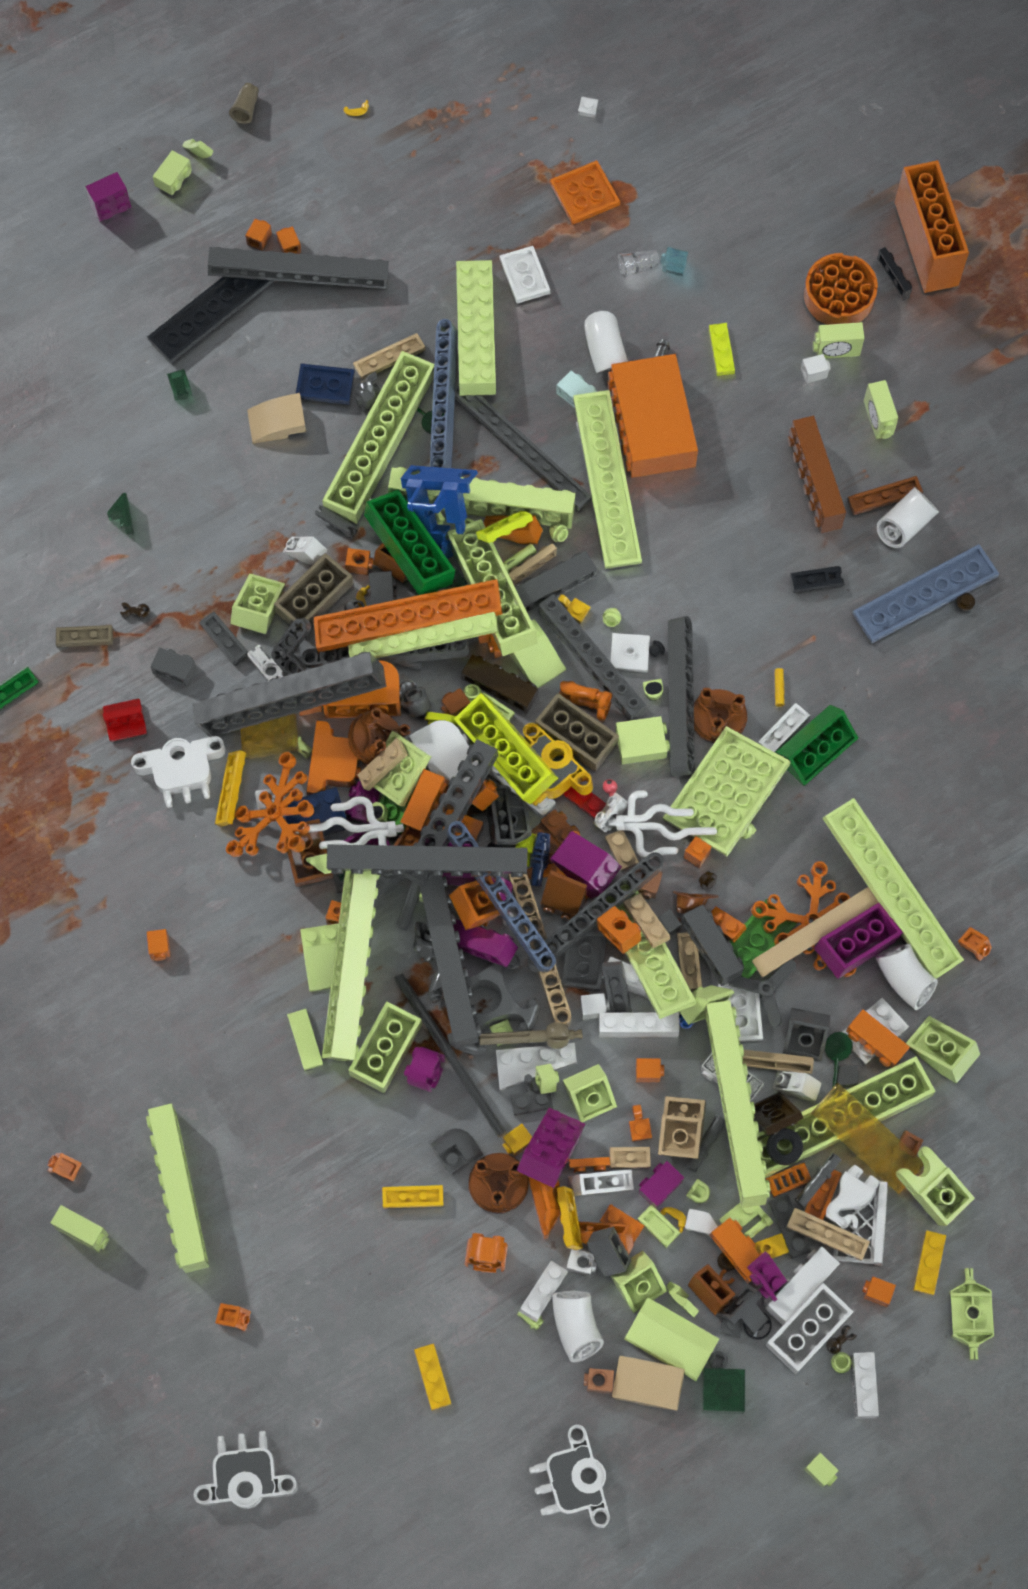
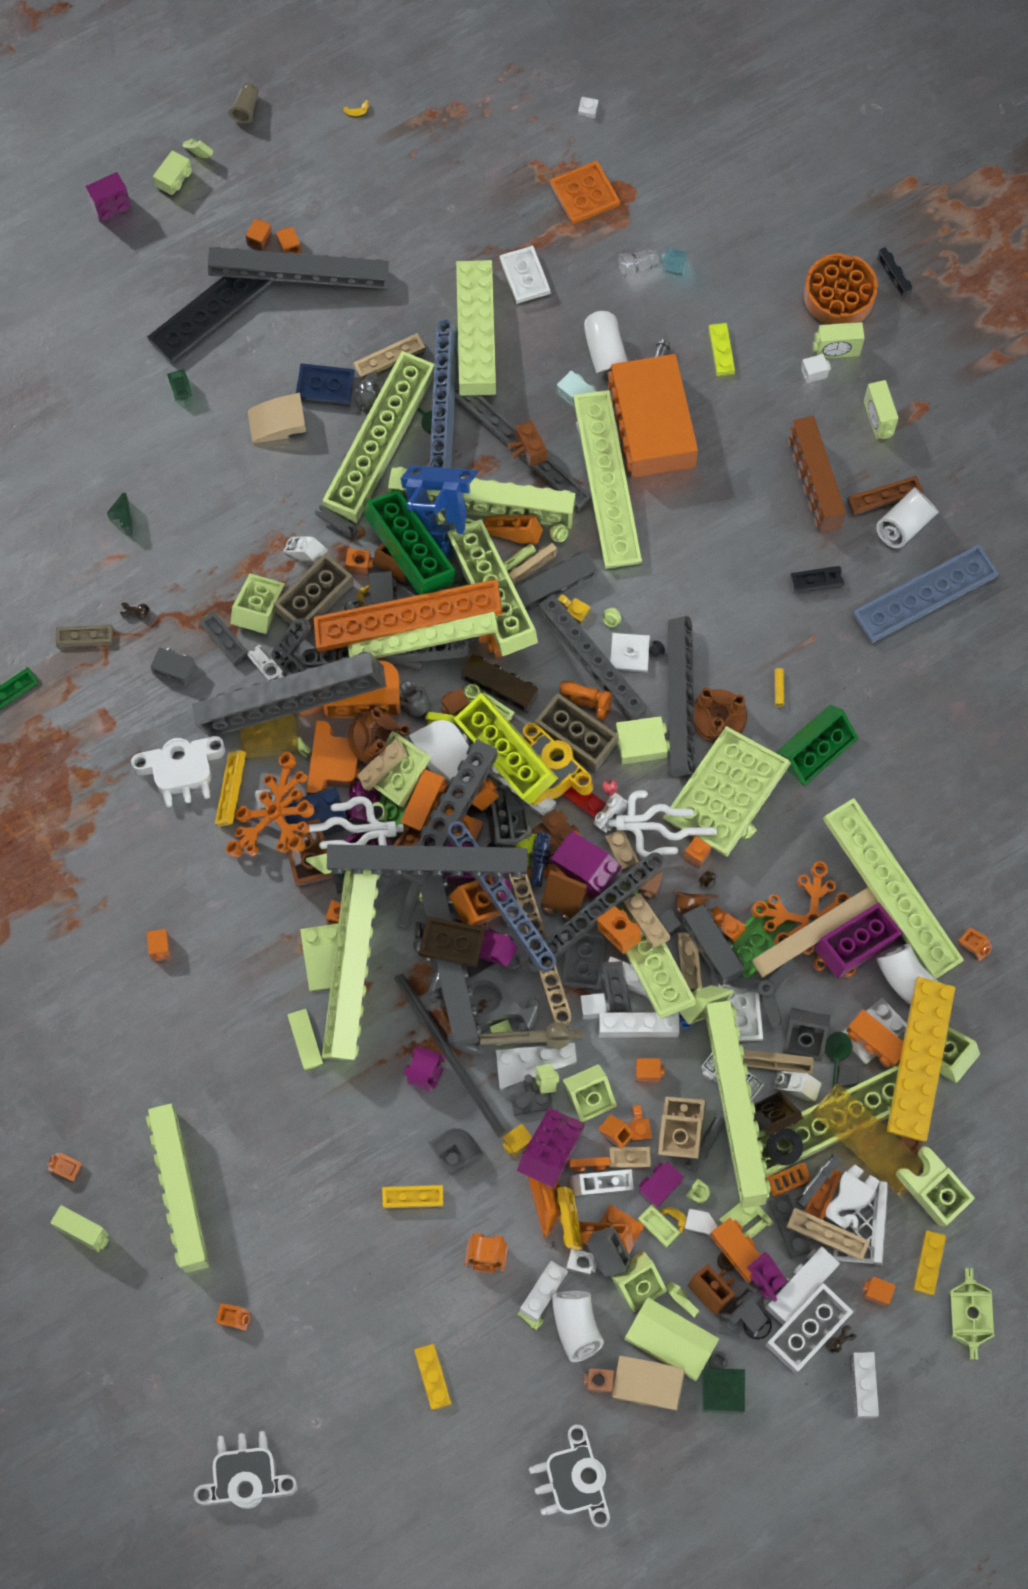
(124, 720): red bracket -> none
(385, 1047): yellowish green brick -> none
(452, 941): none -> dark brown plate
(497, 1183): dark orange piece -> none
(504, 526): neon yellow plate -> none
(529, 443): none -> dark orange brick
(538, 661): yellowish green slope -> none
(616, 1131): none -> orange brick
(653, 689): tile -> none
(774, 1246): yellow plate -> none
(784, 728): white plate -> none
(822, 1470): yellowish green brick -> none
(841, 1362): yellowish green plate -> none
(921, 1059): none -> yellow plate
(931, 226): orange brick -> none
(965, 602): dark brown plate -> none

